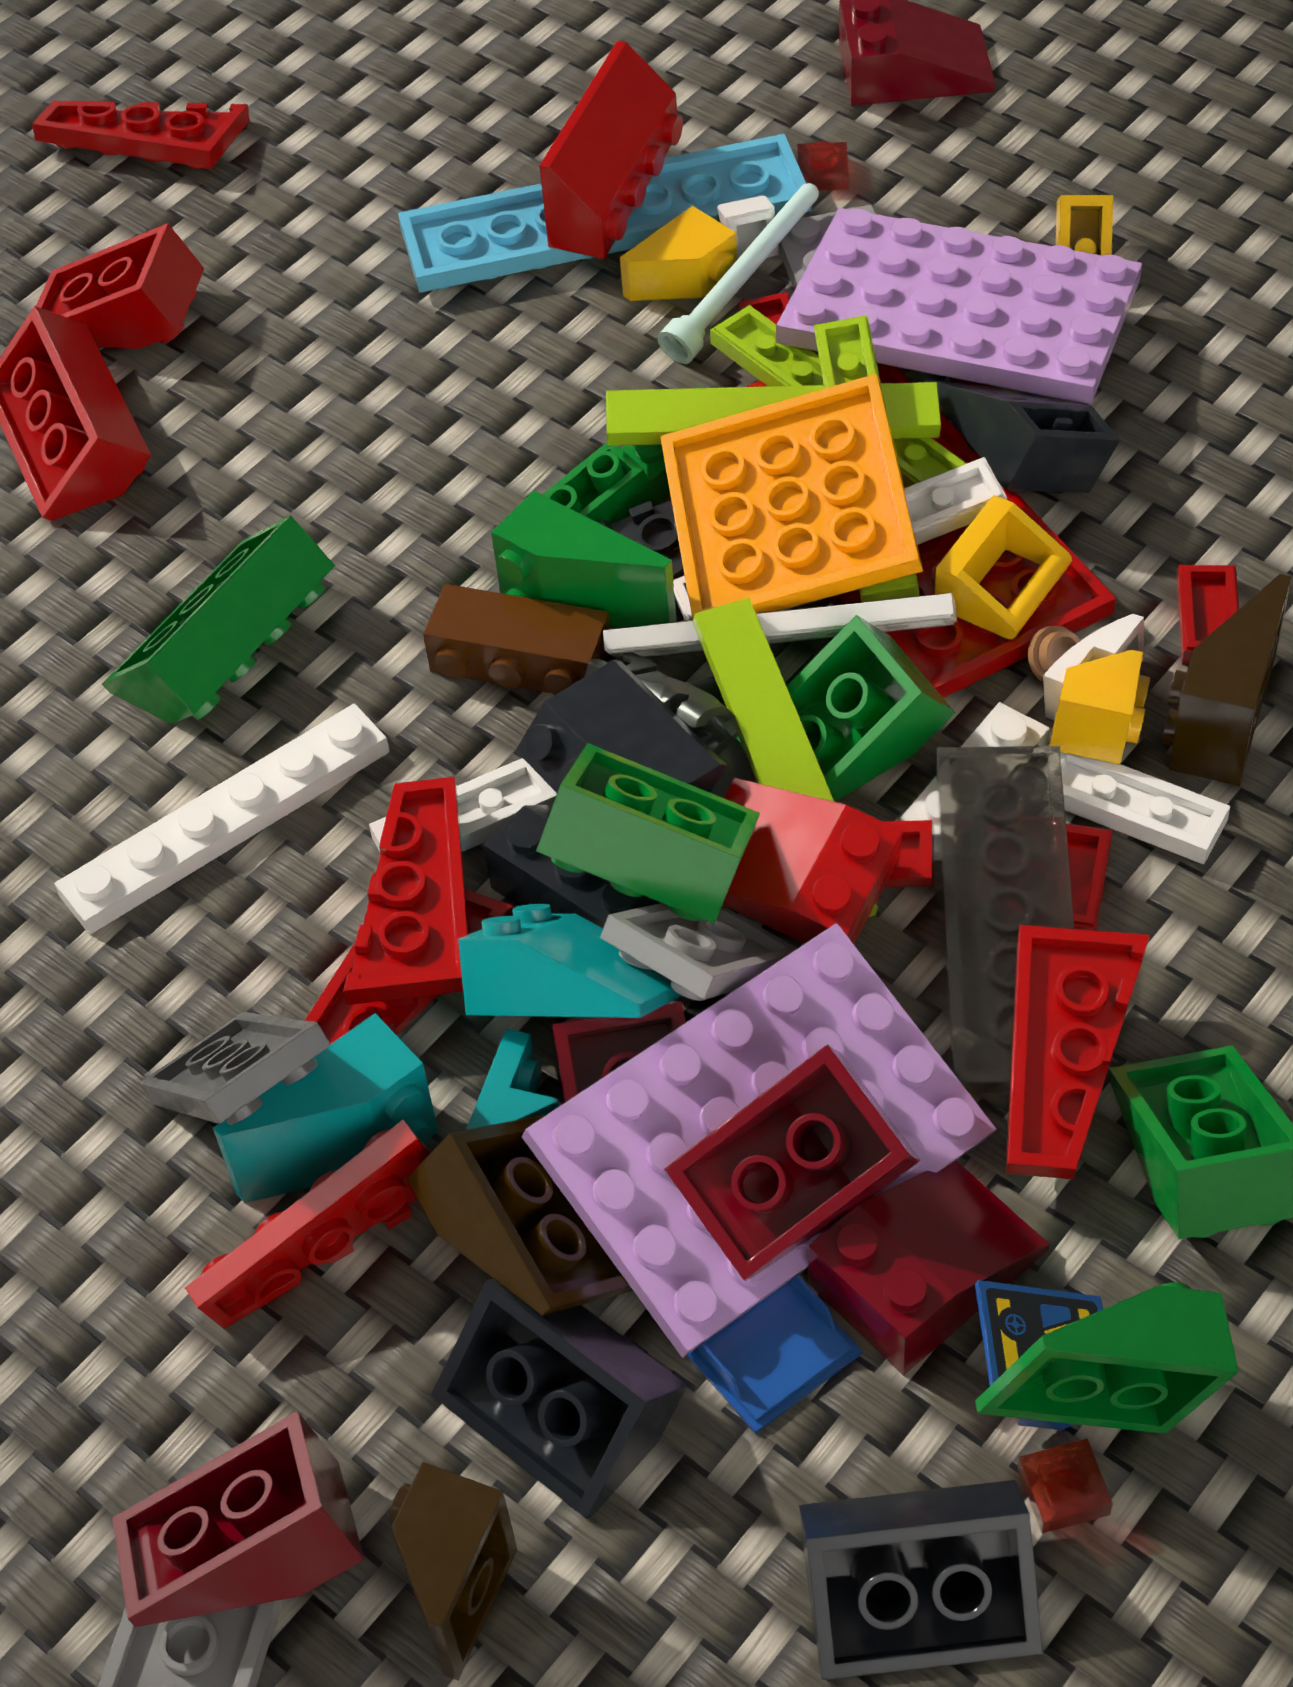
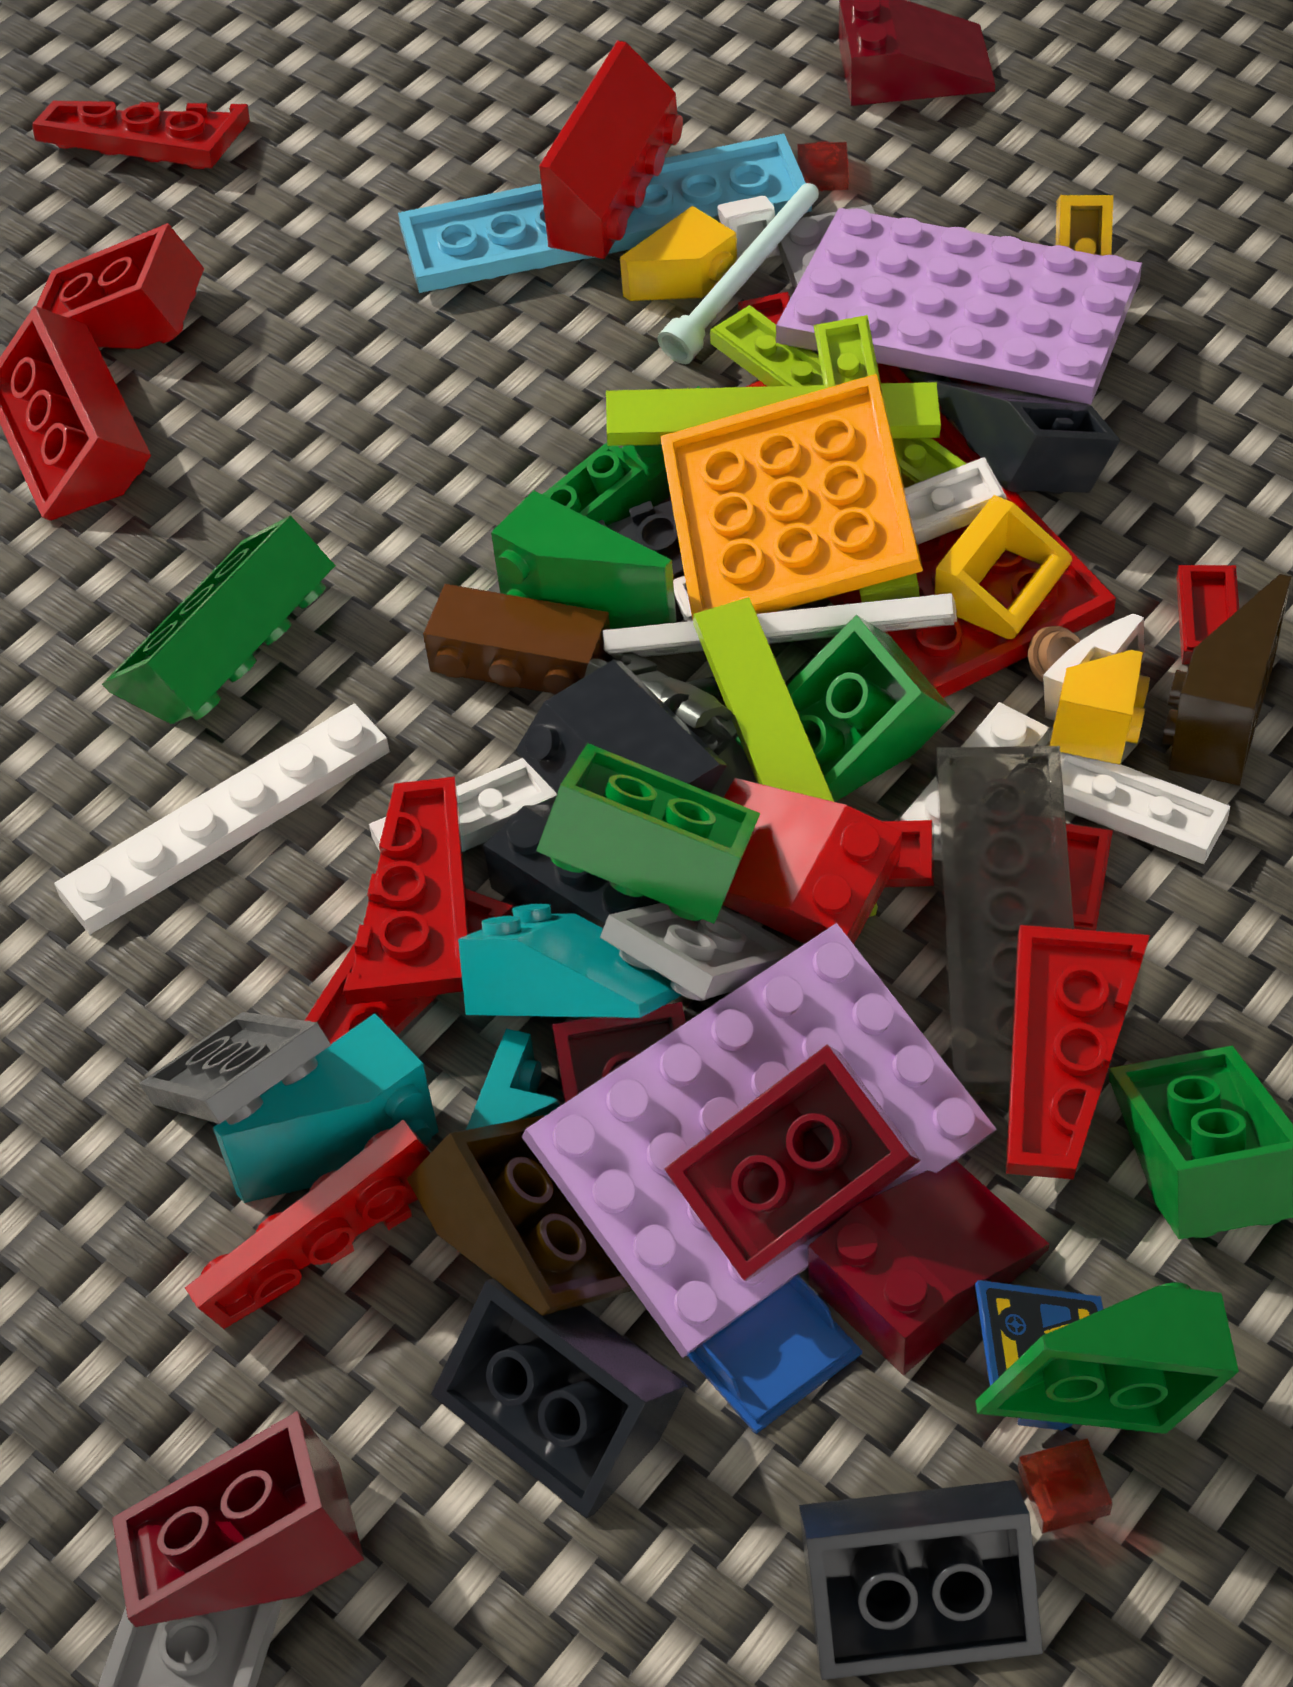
(455, 1555): dark brown slope -> none

